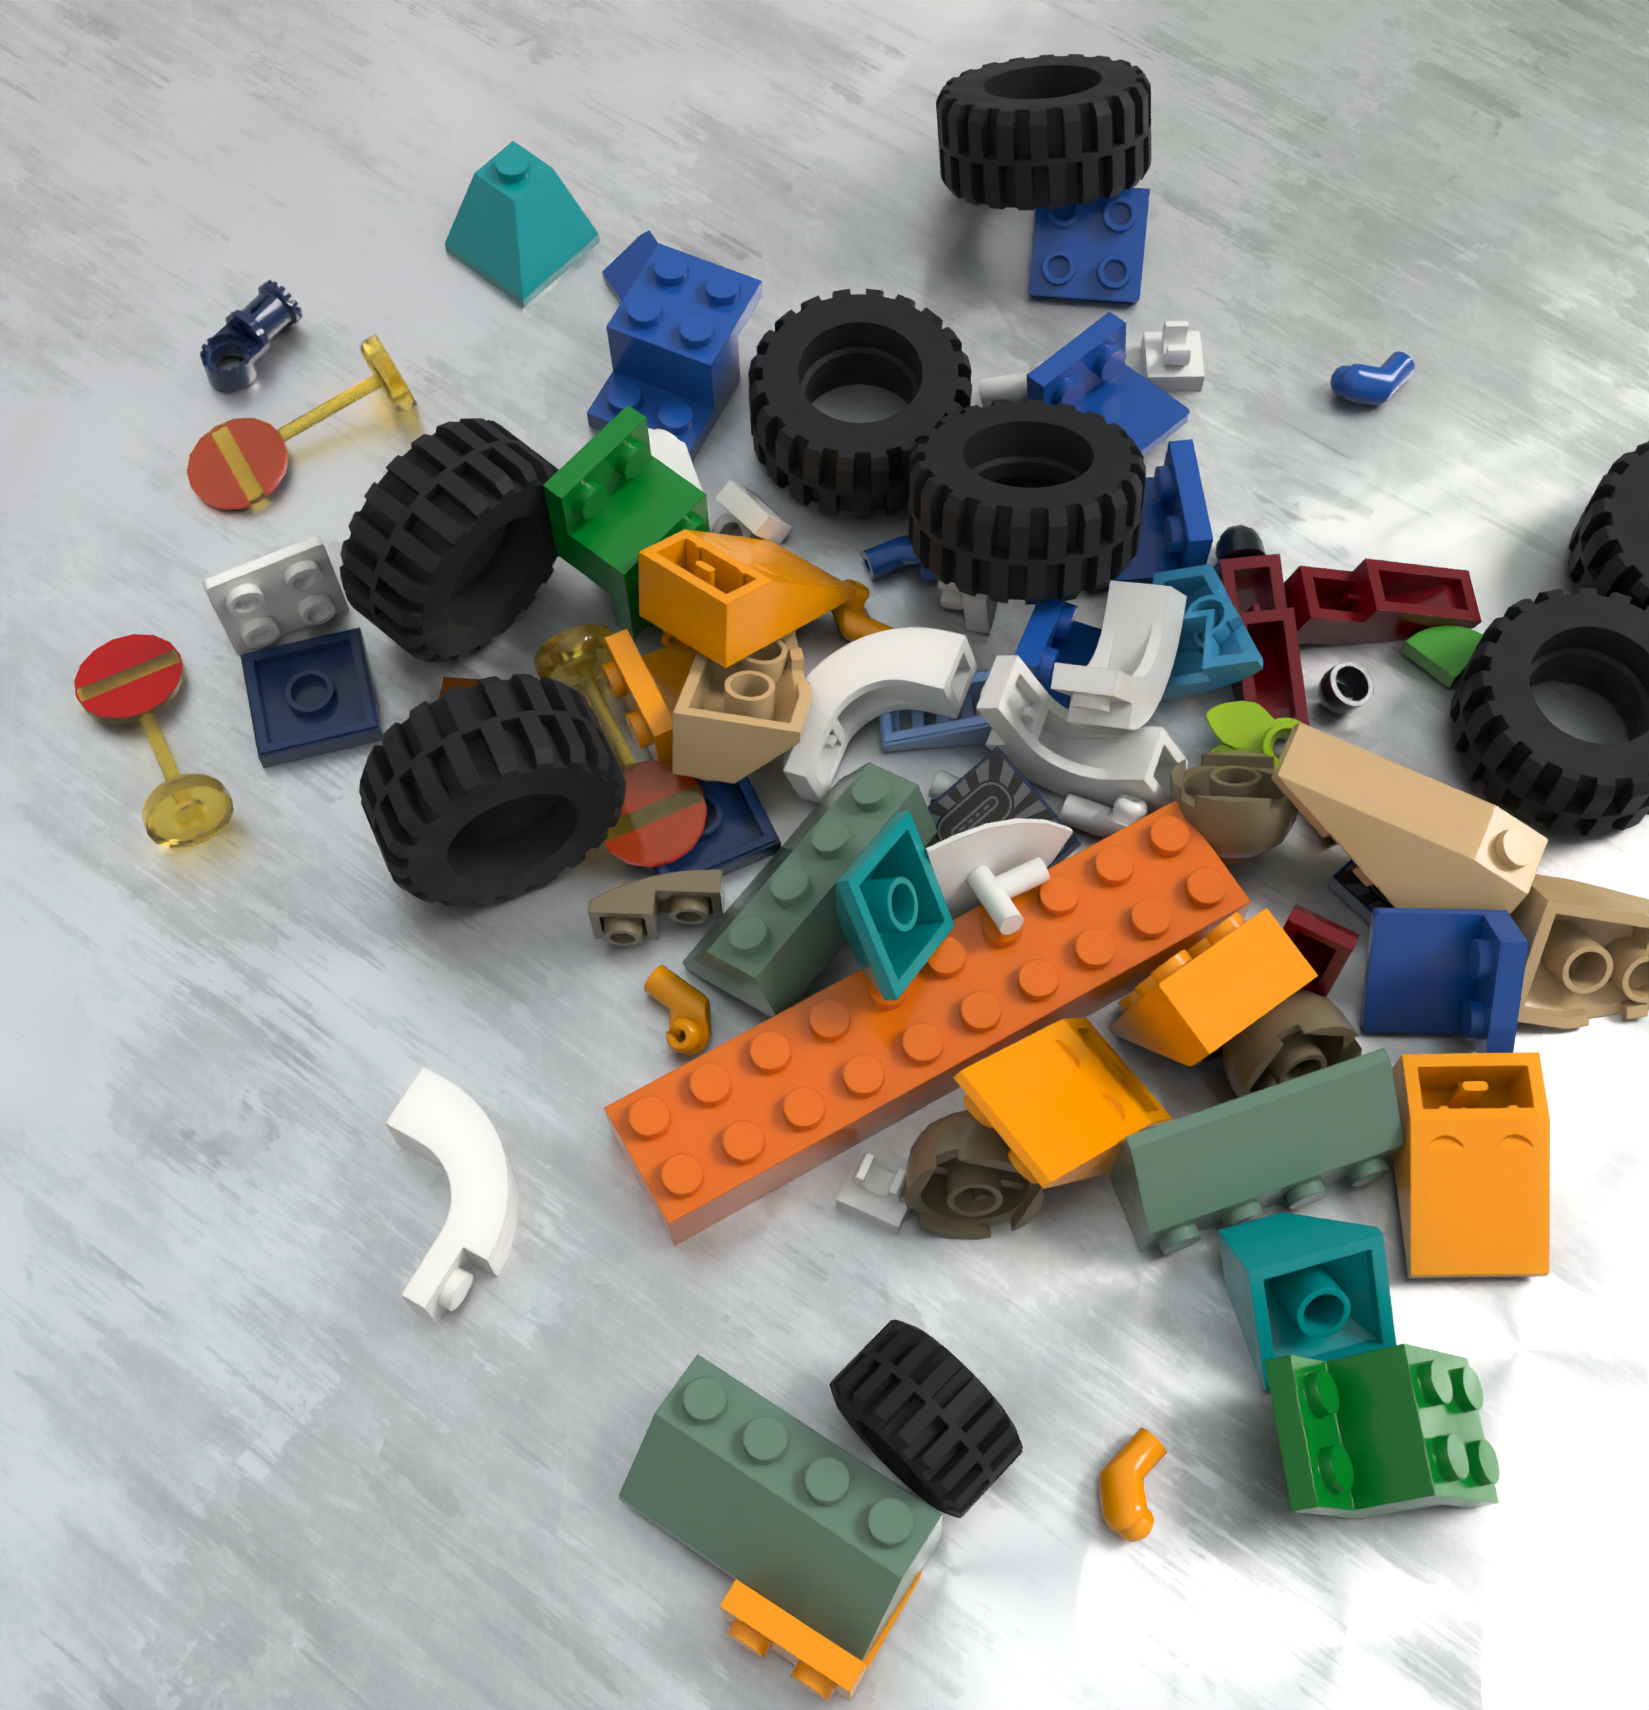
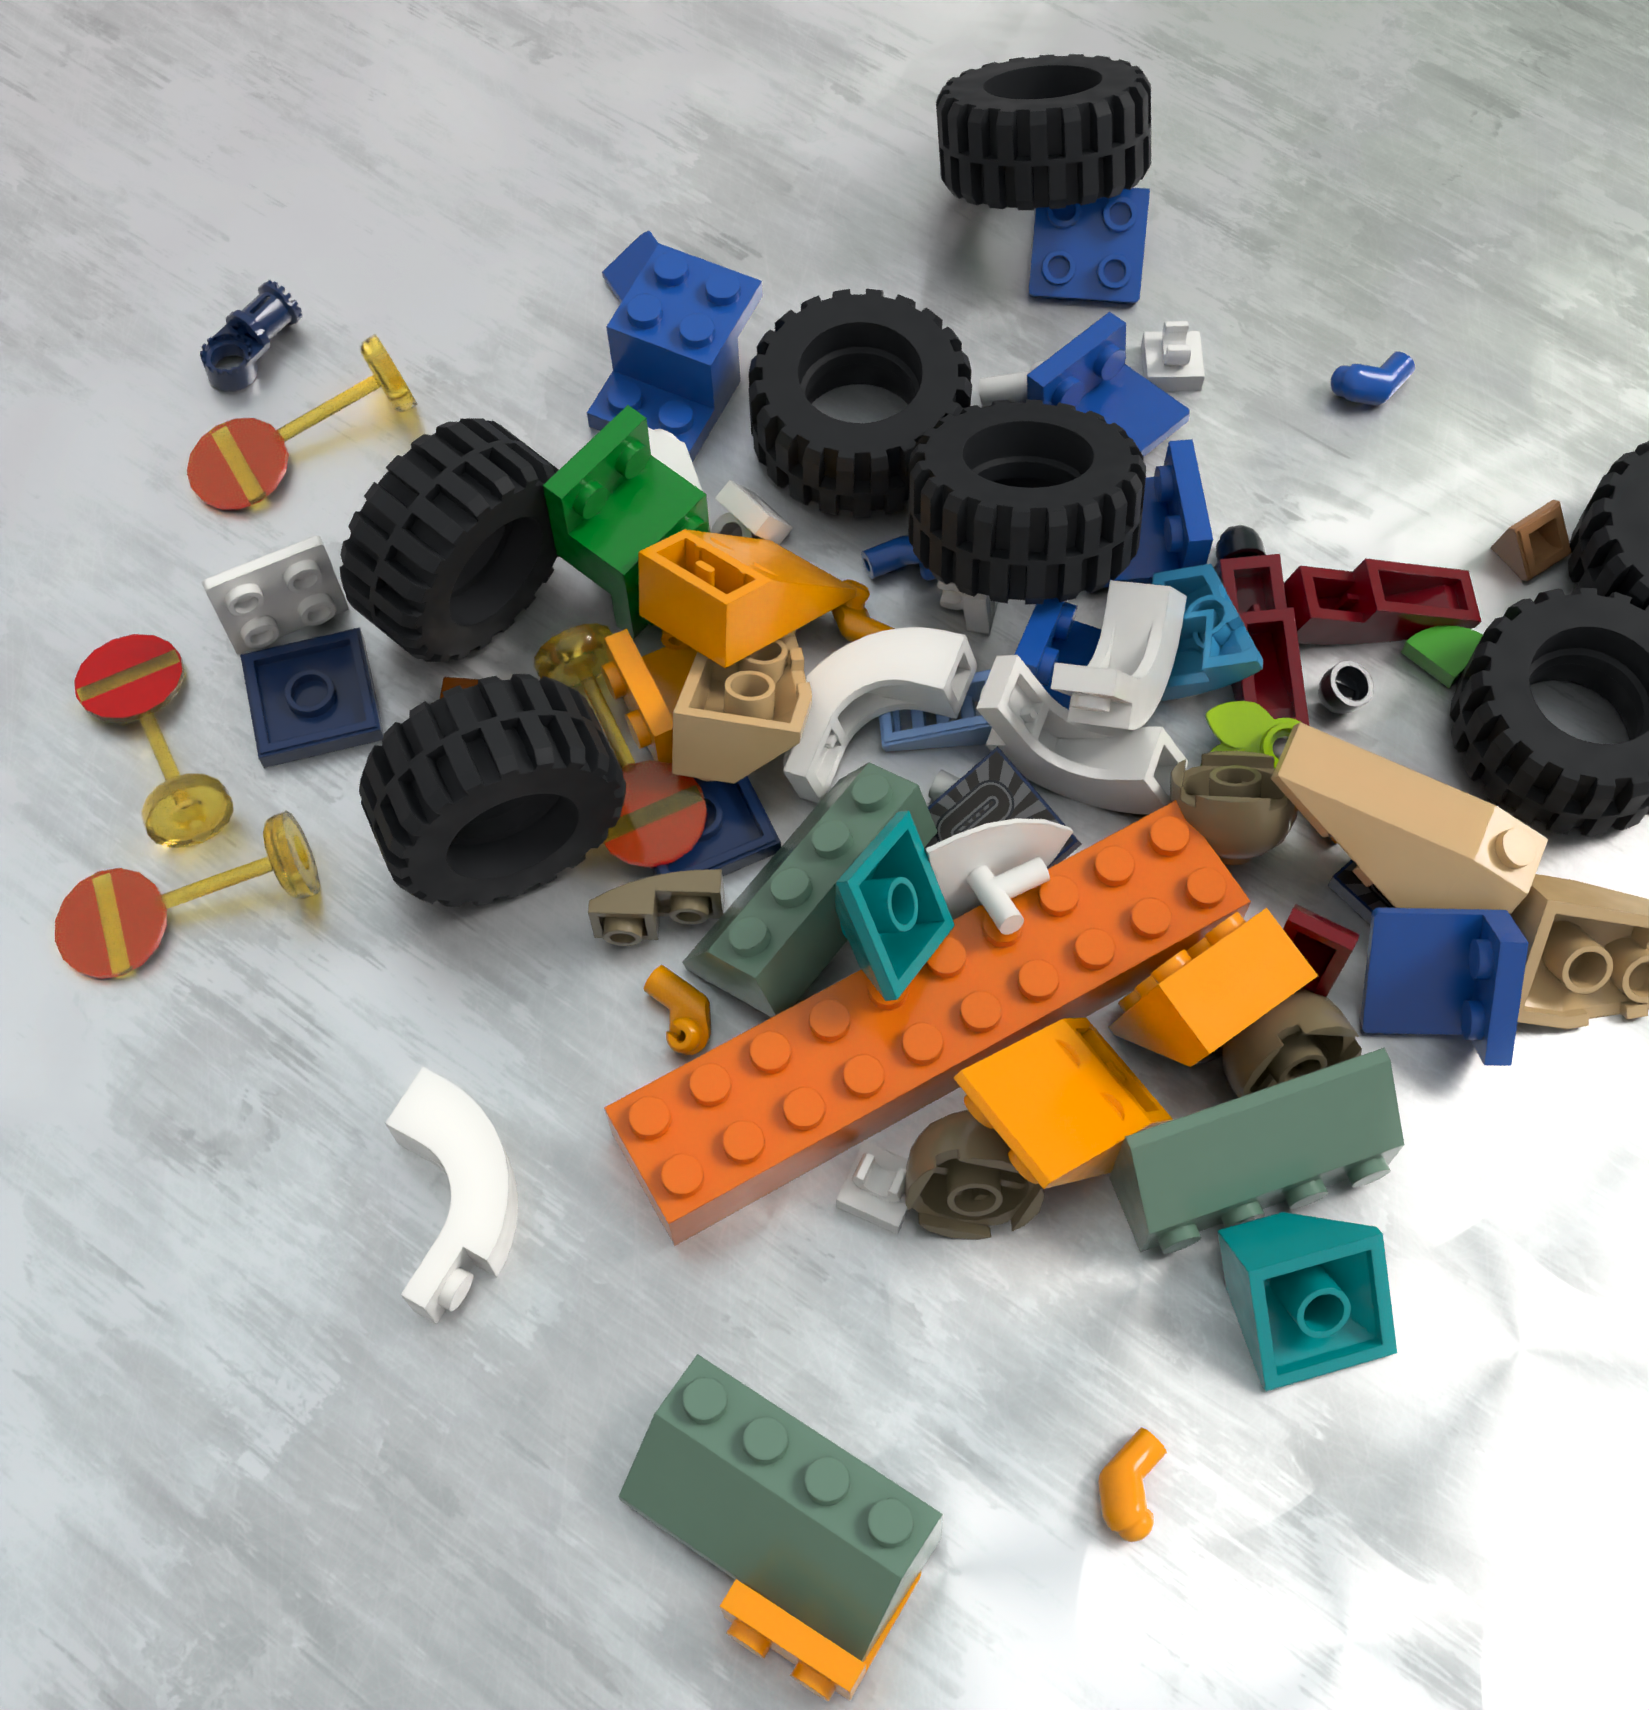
(120, 916): none -> clear yellow piece
(519, 225): teal slope -> none
(926, 1417): black tyre -> none
(1100, 818): white arm -> none
(1381, 1432): green bracket -> none
(1473, 1164): light orange slope -> none
(1535, 542): none -> medium nougat slope

